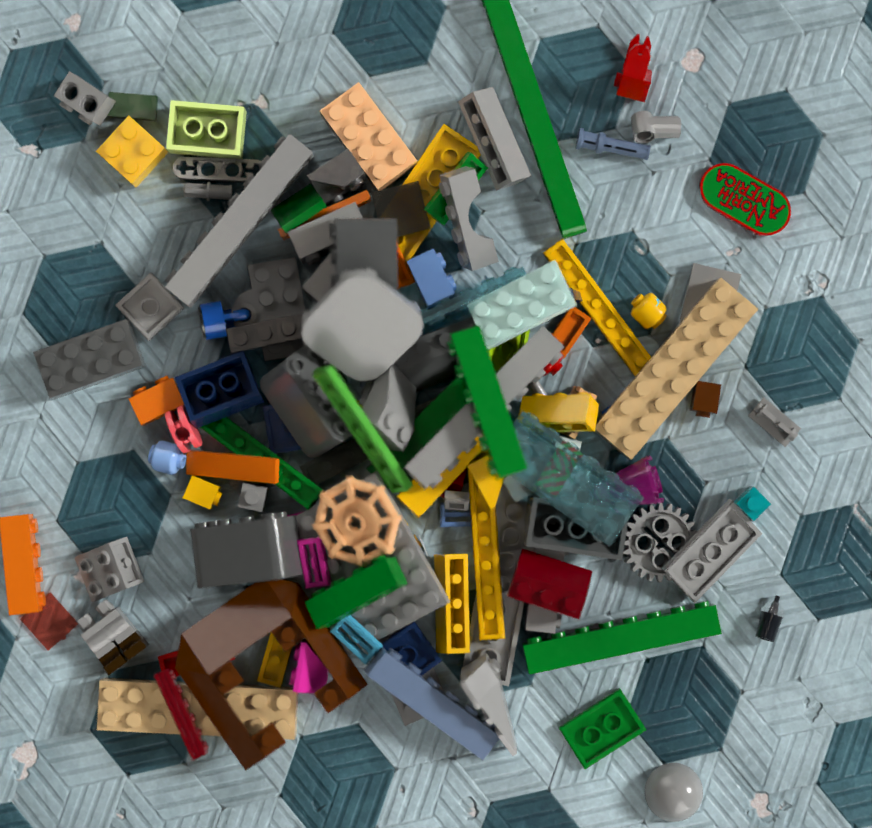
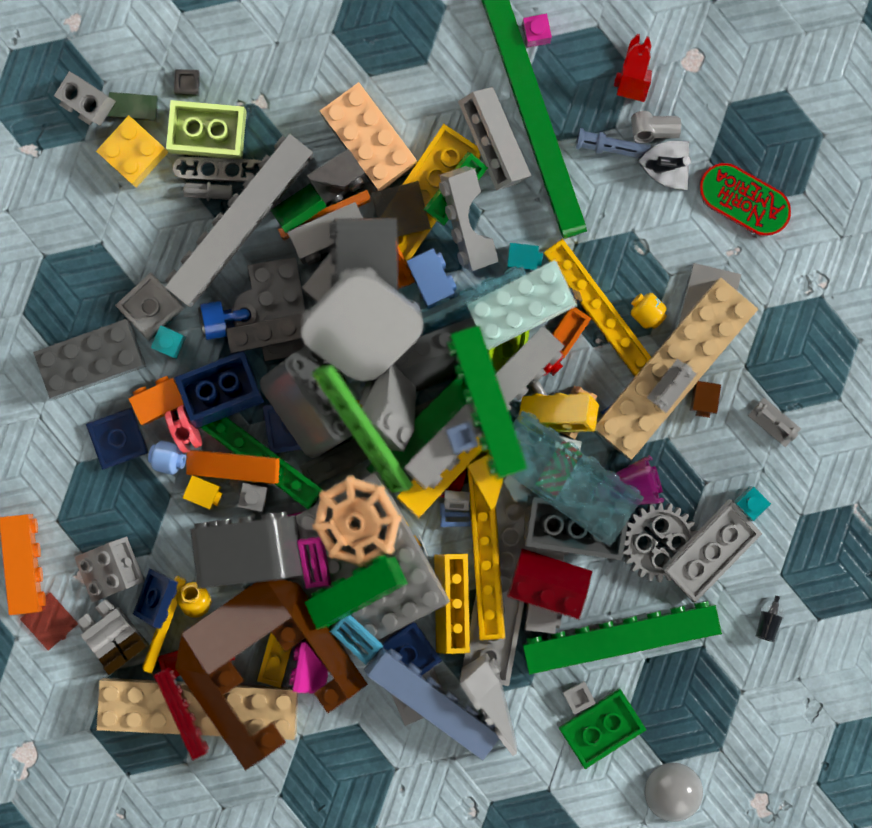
(117, 438): none -> dark blue tile
(155, 598): none -> dark blue plate
(160, 634): none -> yellow tile
(168, 342): none -> teal brick
(187, 82): none -> black tile
(193, 600): none -> yellow head
(462, 438): none -> sand blue plate
(524, 256): none -> teal brick
(536, 30): none -> dark pink brick
(579, 697): none -> light grey plate
(668, 164): none -> shield
(671, 385): none -> light grey hinge

